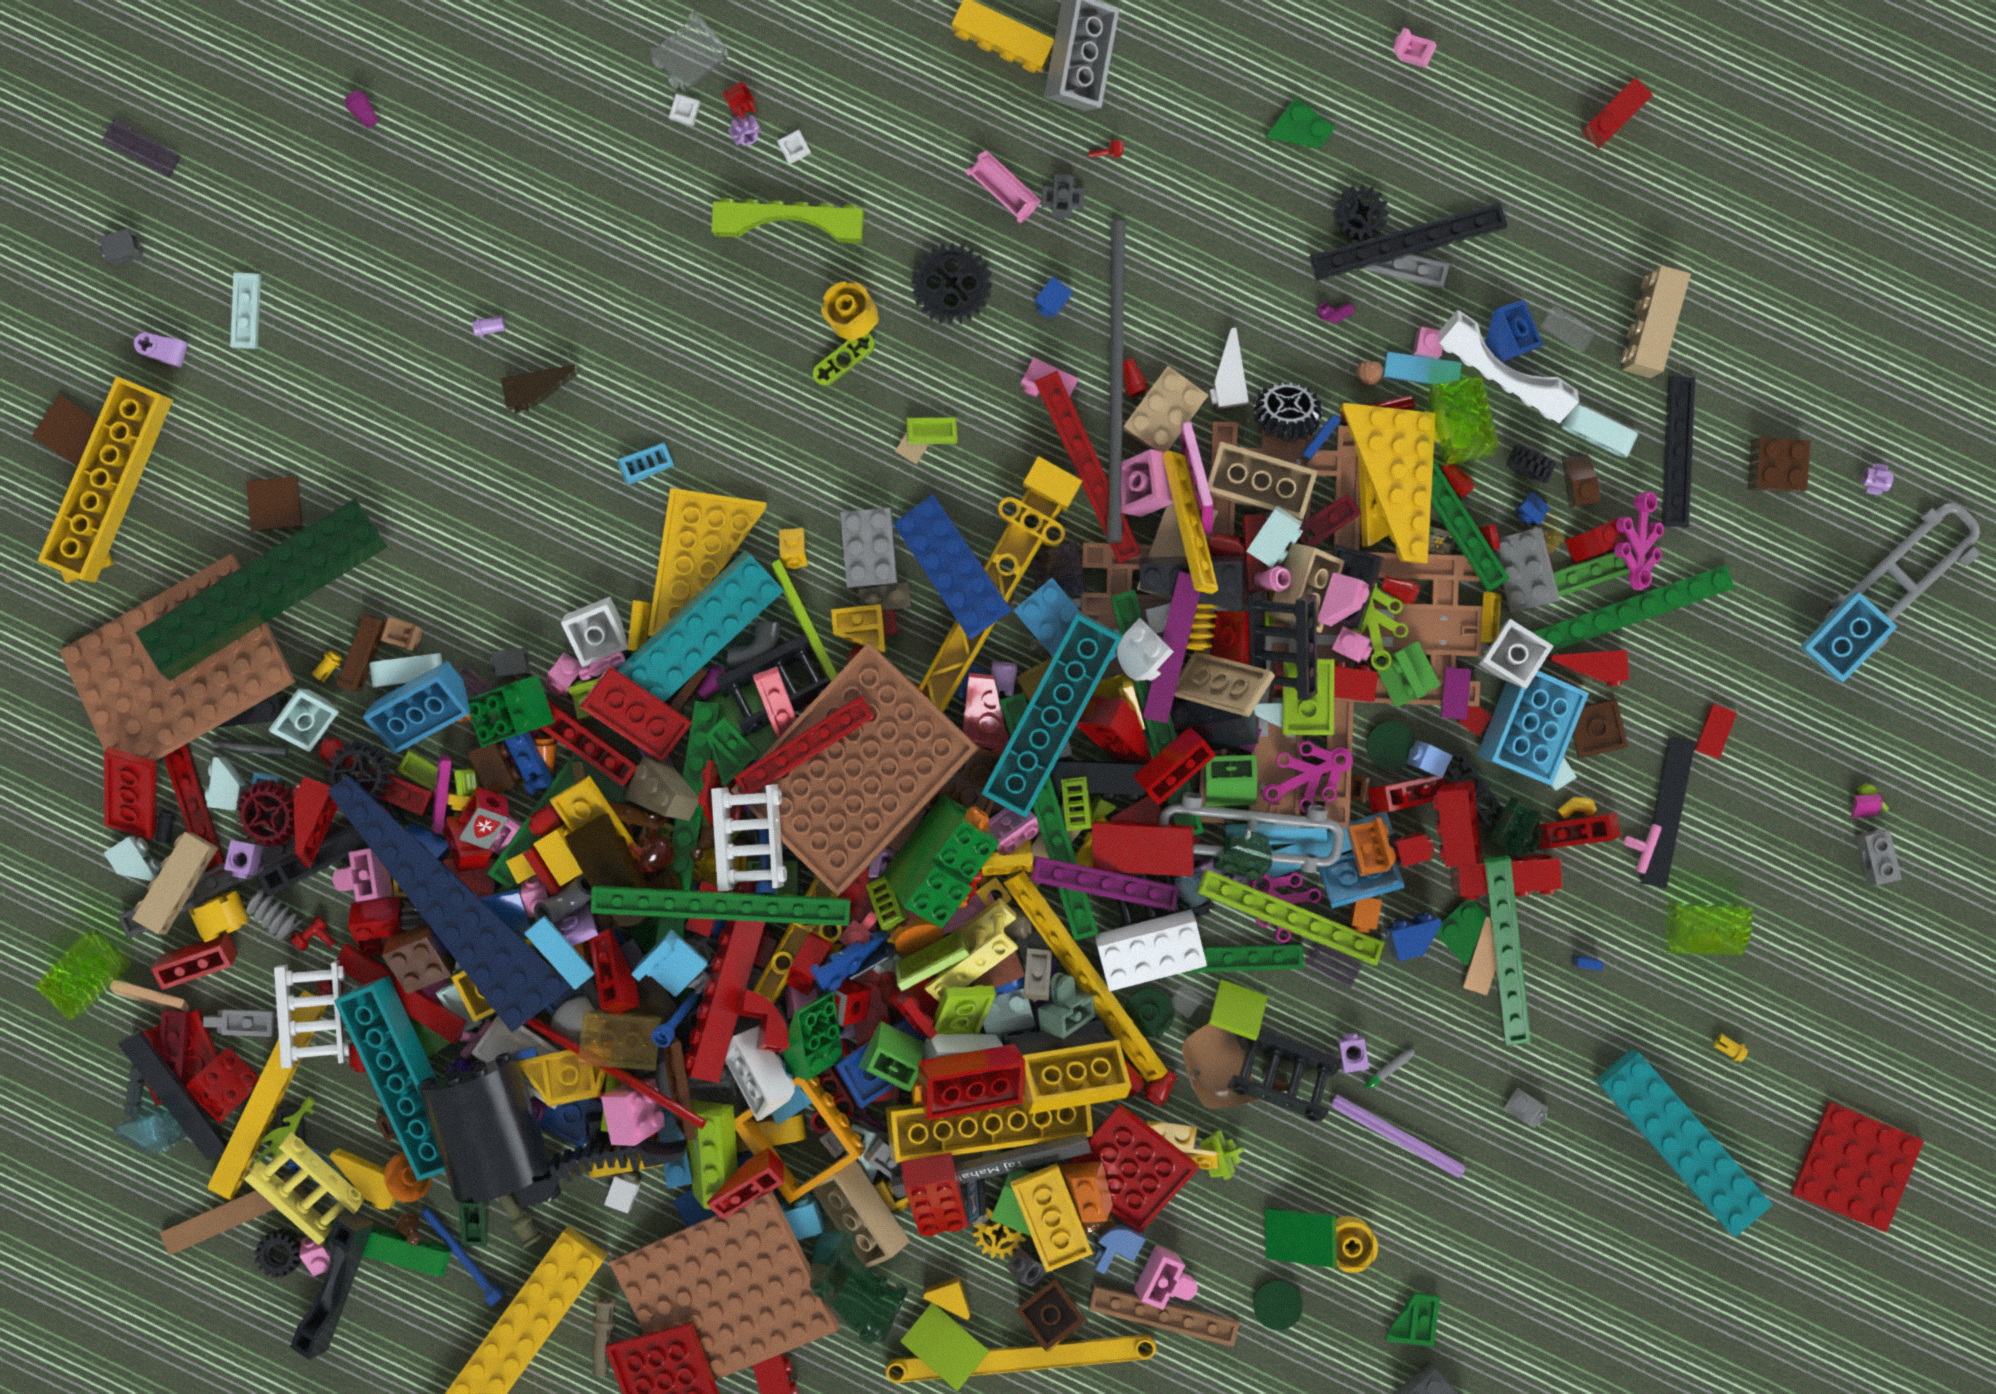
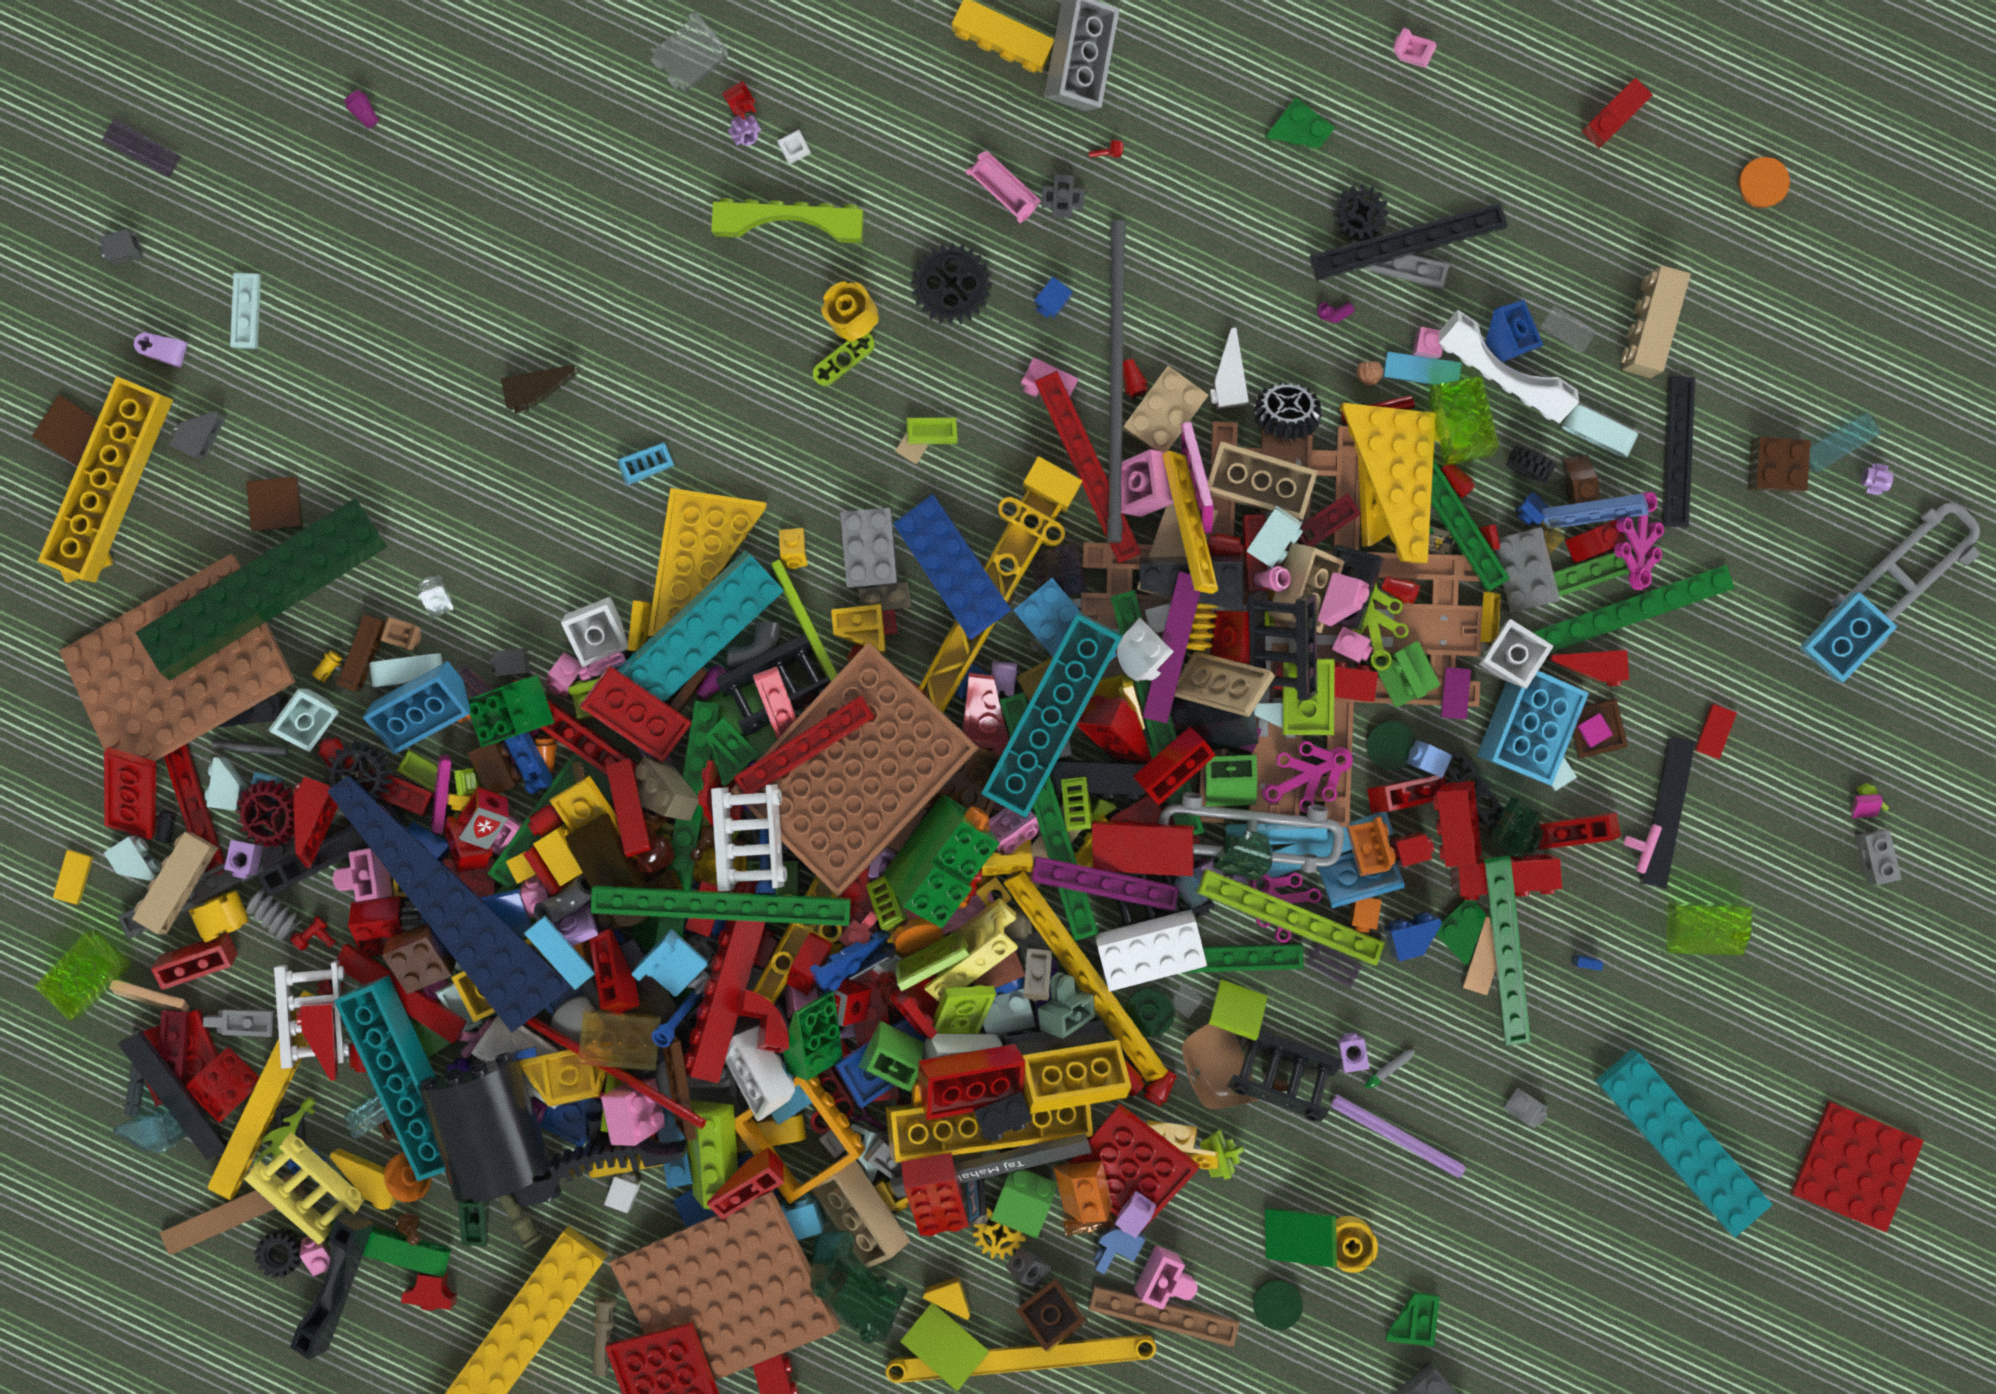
(73, 877): none -> yellow tile
(197, 434): none -> dark grey slope
(319, 1029): none -> red slope
(366, 1111): none -> clear light blue tile
(430, 1293): none -> red brick
(434, 596): none -> clear bracket
(488, 326): lavender pin -> none
(492, 1292): blue piece -> none
(628, 807): none -> red tile
(684, 110): white tile -> none
(1002, 1116): none -> black bracket
(1051, 1217): yellow tile -> none
(1135, 1214): none -> lavender brick
(1320, 437): blue tile -> none
(1359, 788): reddish brown slope -> none
(1476, 720): red tile -> none
(1578, 804): yellow arm -> none
(1594, 730): none -> dark pink tile
(1595, 511): none -> medium blue tile
(1731, 1048): yellow pin -> none
(1764, 182): none -> orange tile
(1842, 442): none -> clear light blue tile

